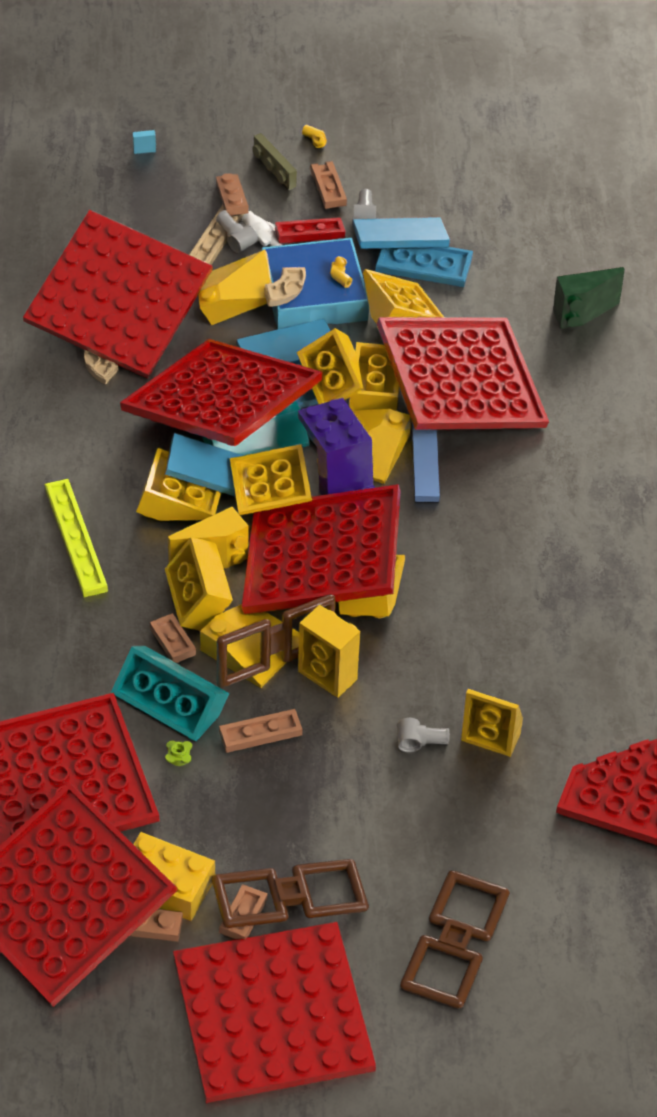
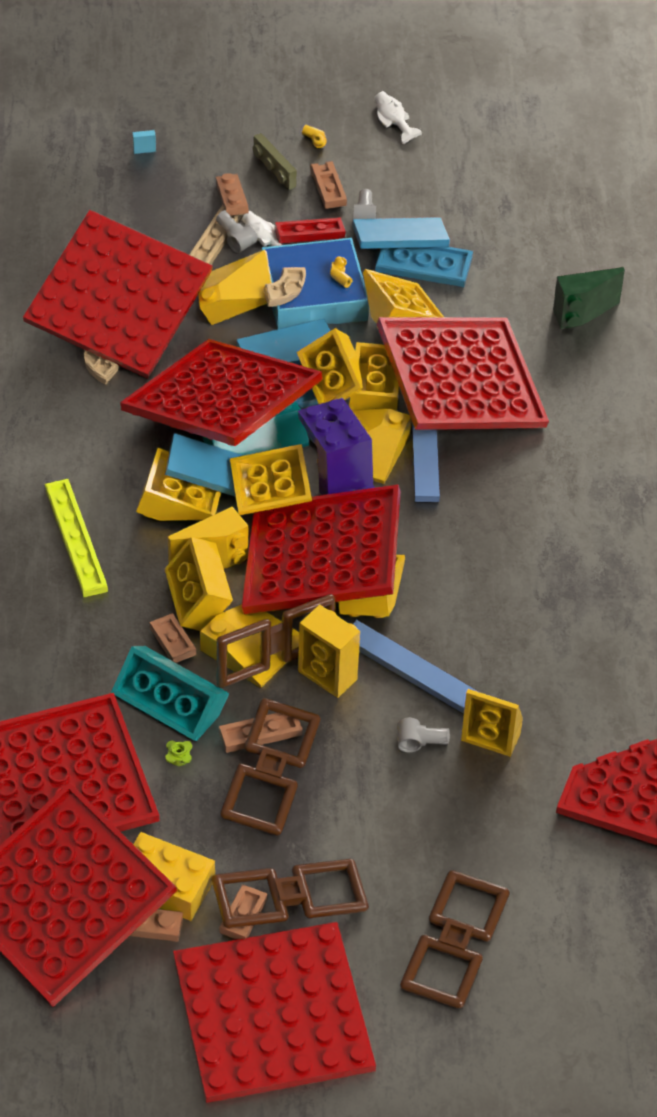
(270, 767): none -> reddish brown bar
(391, 112): none -> white animal
(412, 667): none -> medium blue tile

